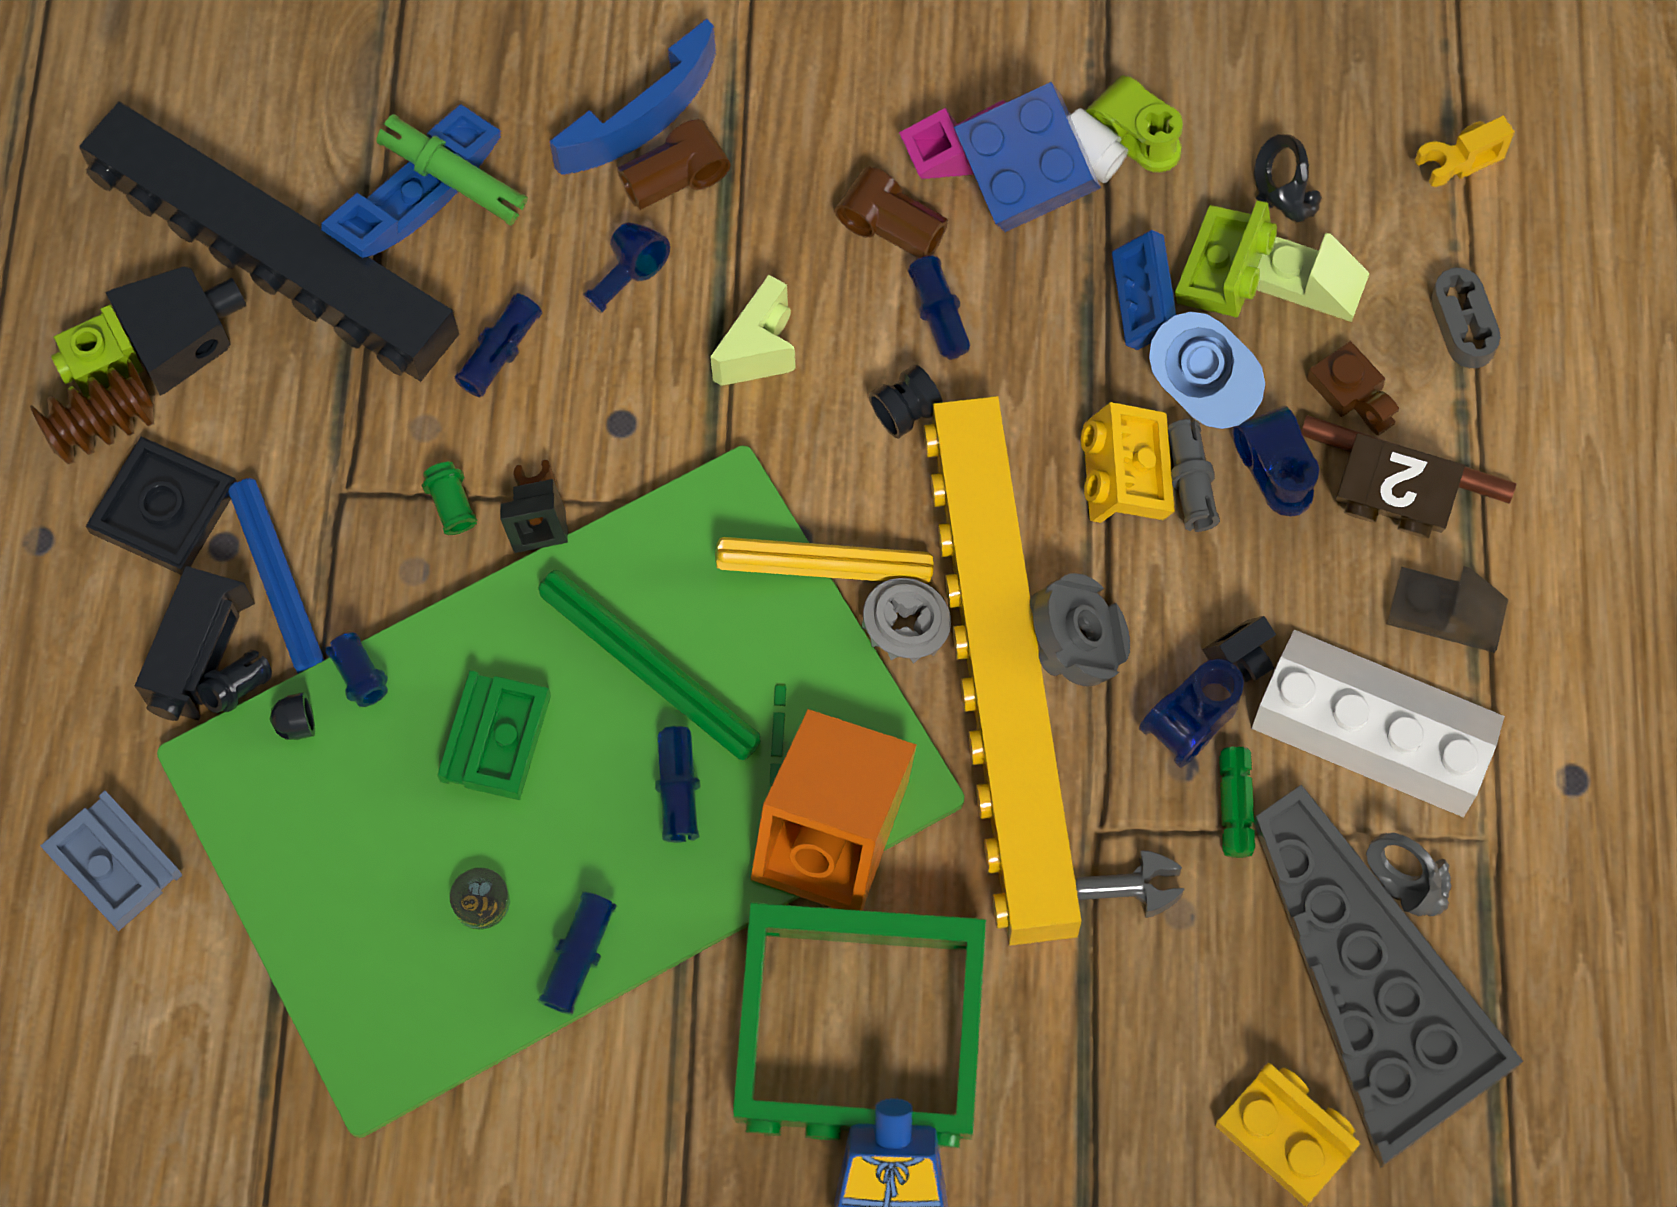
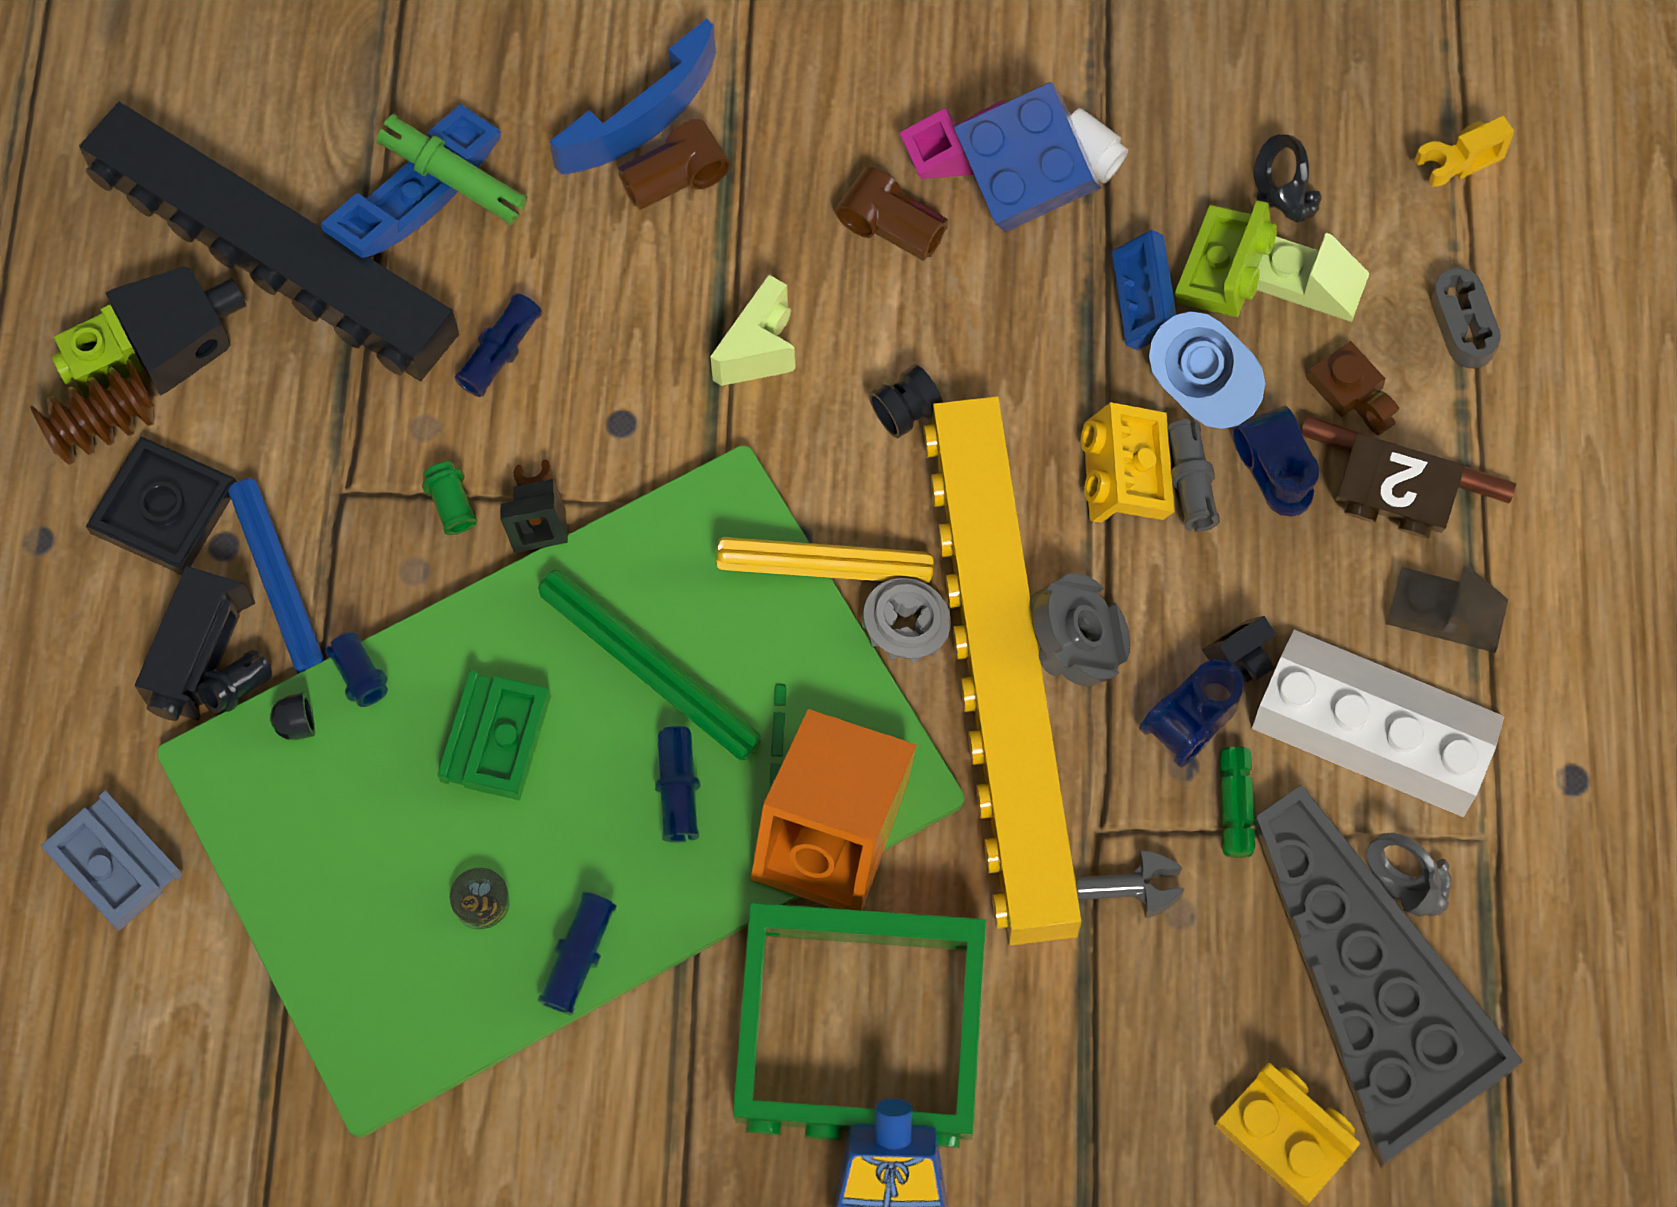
(640, 256): clear blue bar -> none
(939, 307): clear blue axle -> none
(1141, 123): lime piece -> none

